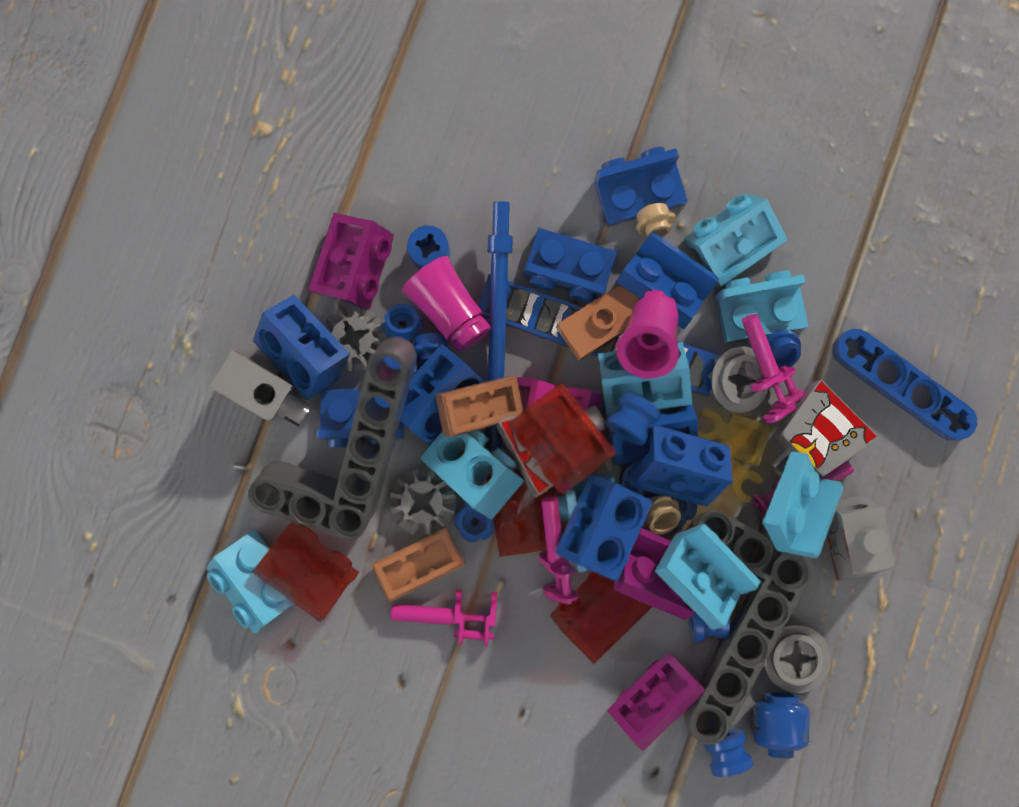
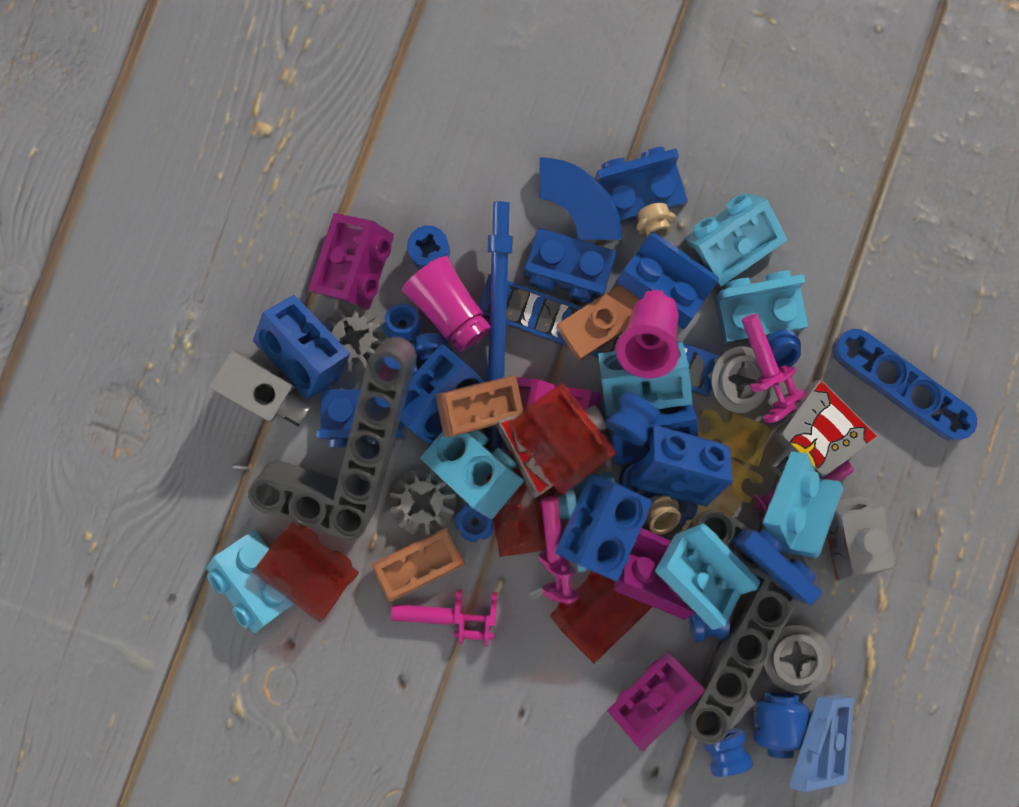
(582, 197): none -> blue tile
(793, 578): none -> blue plate
(826, 745): none -> medium blue wing

